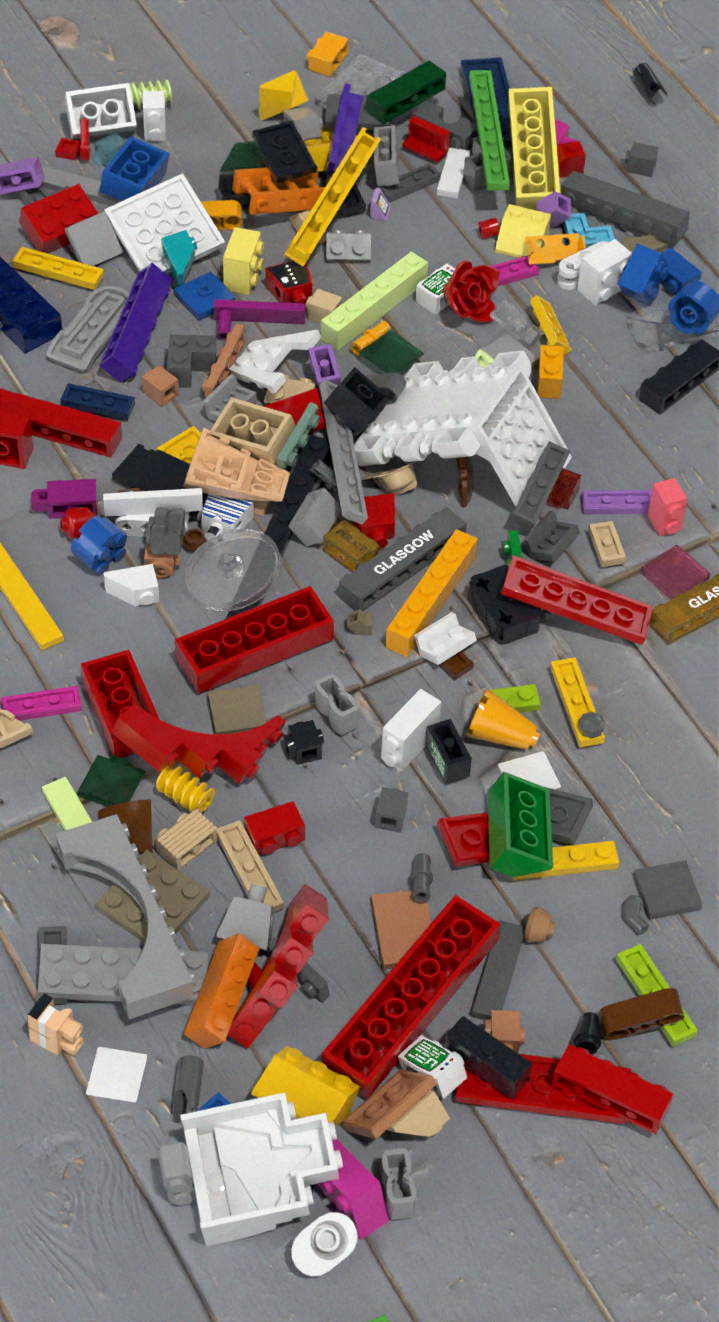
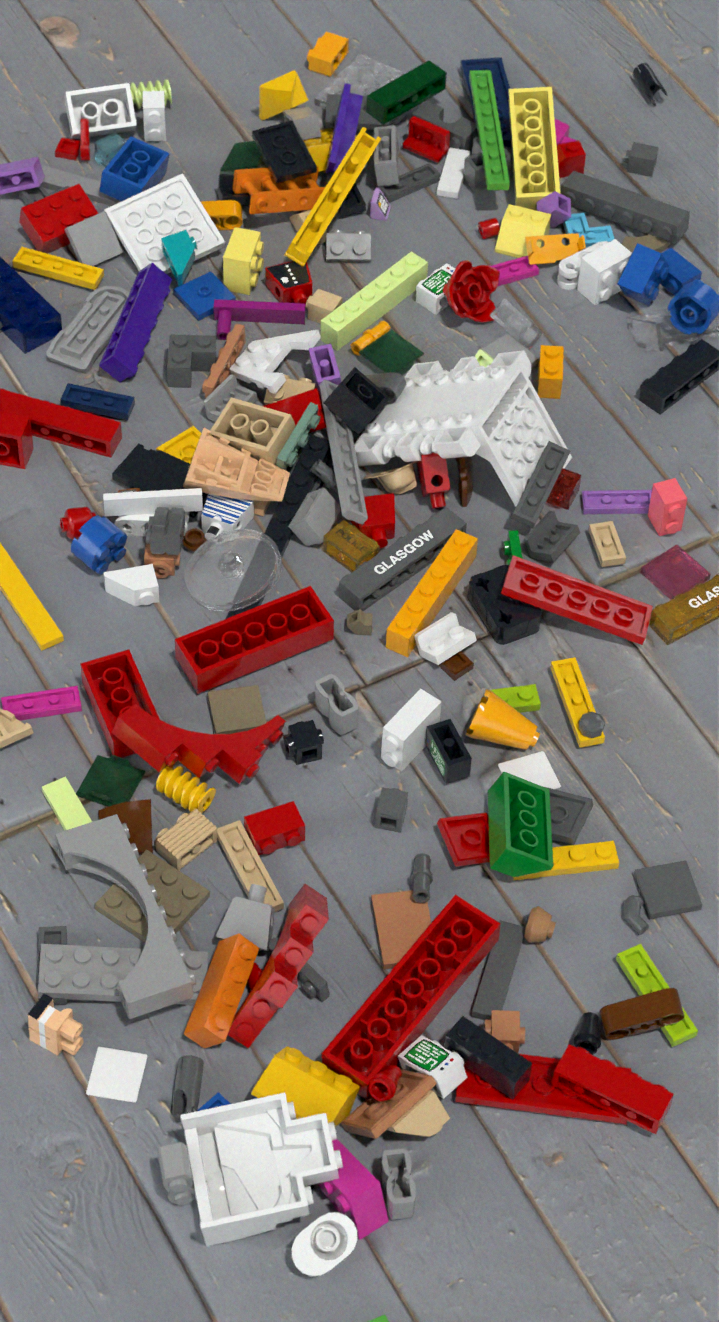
(64, 495): magenta brick -> none
(160, 386): nougat brick -> none
(384, 1084): none -> red cone
(435, 468): none -> red torso
(549, 323): yellow plate -> none

